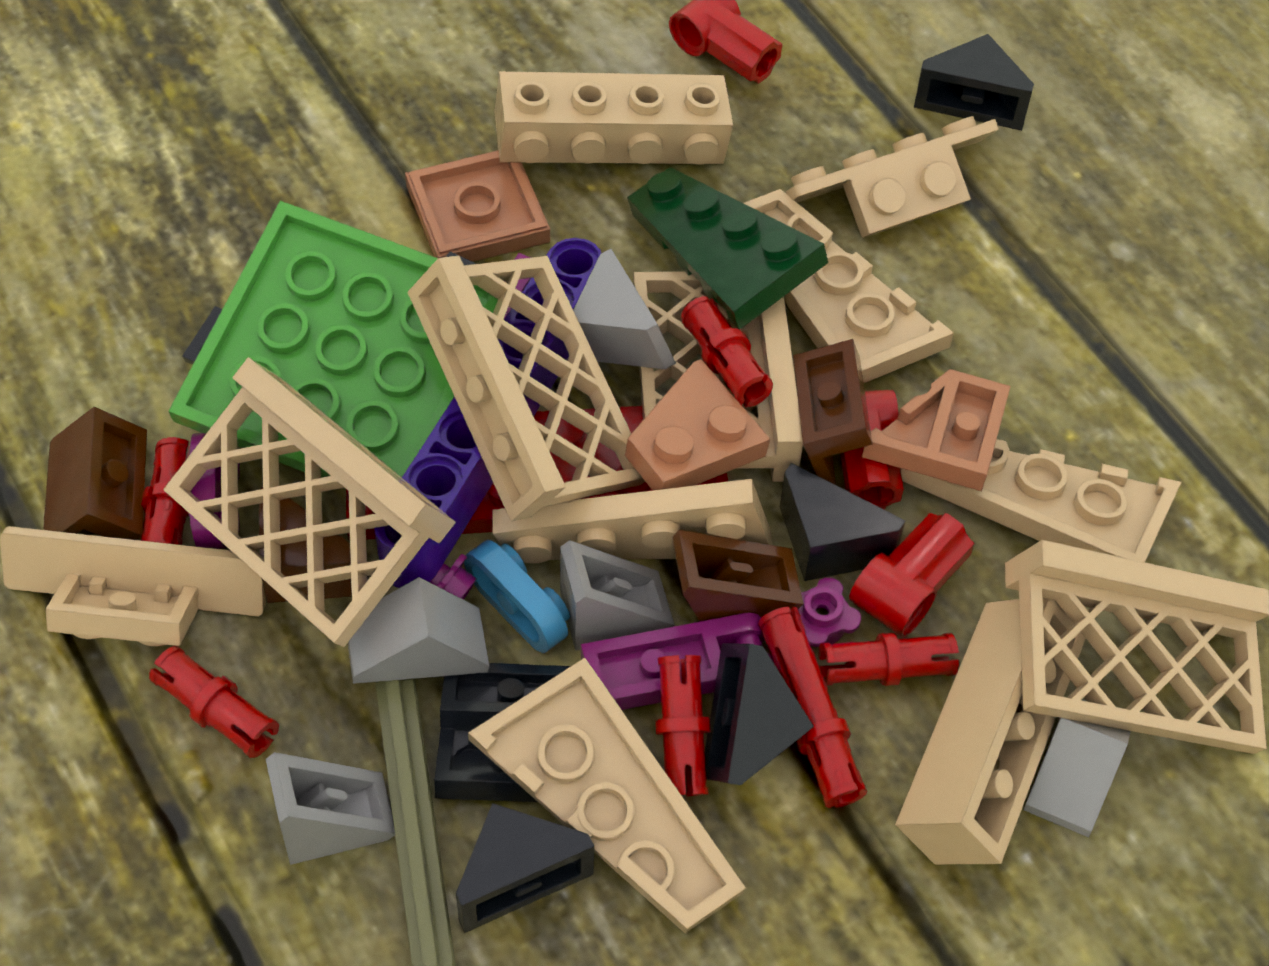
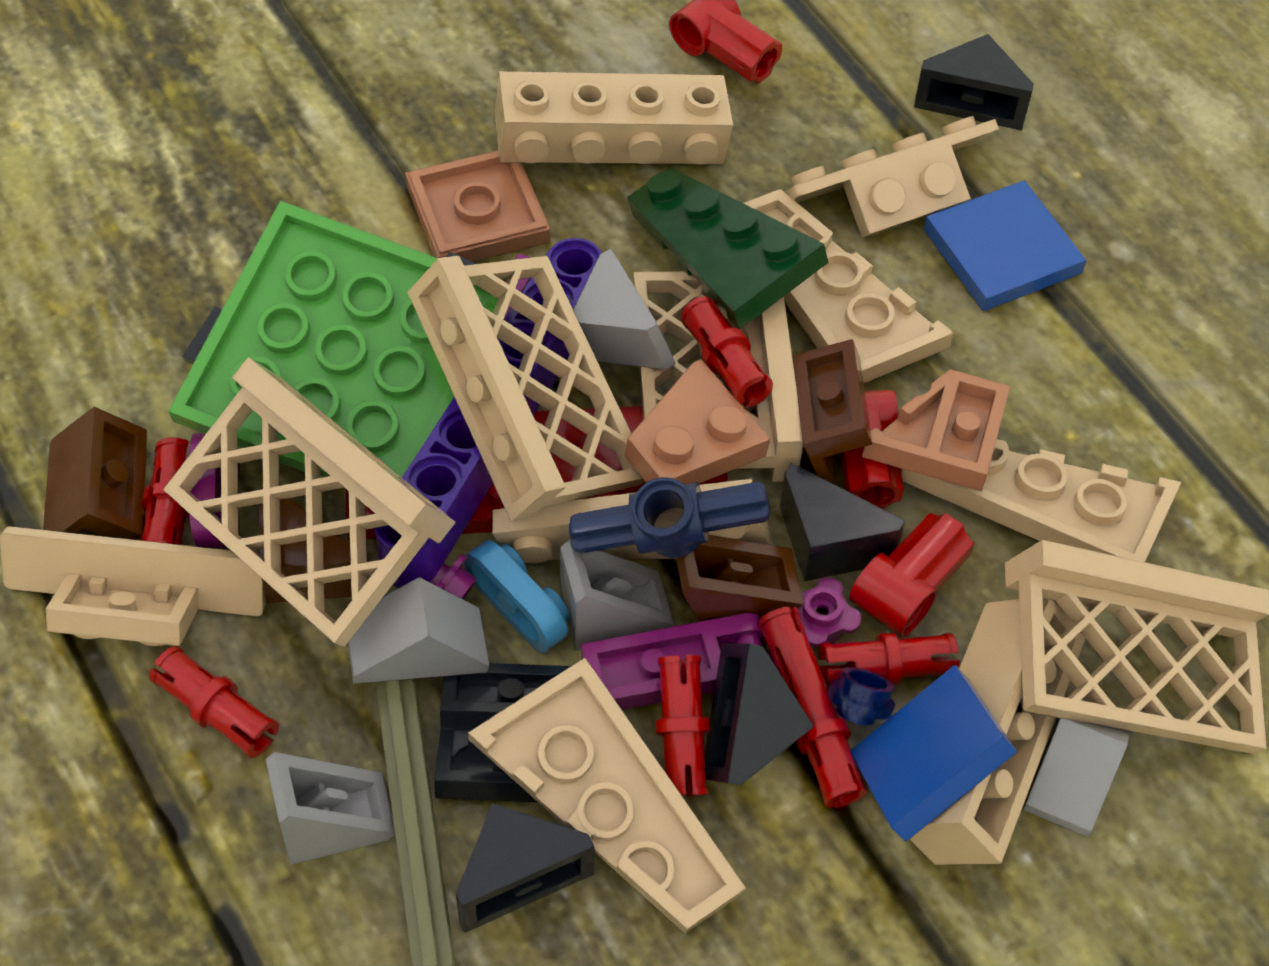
(701, 514): none -> dark blue axle
(862, 696): none -> clear blue plate
(931, 753): none -> blue tile
(1004, 245): none -> blue tile

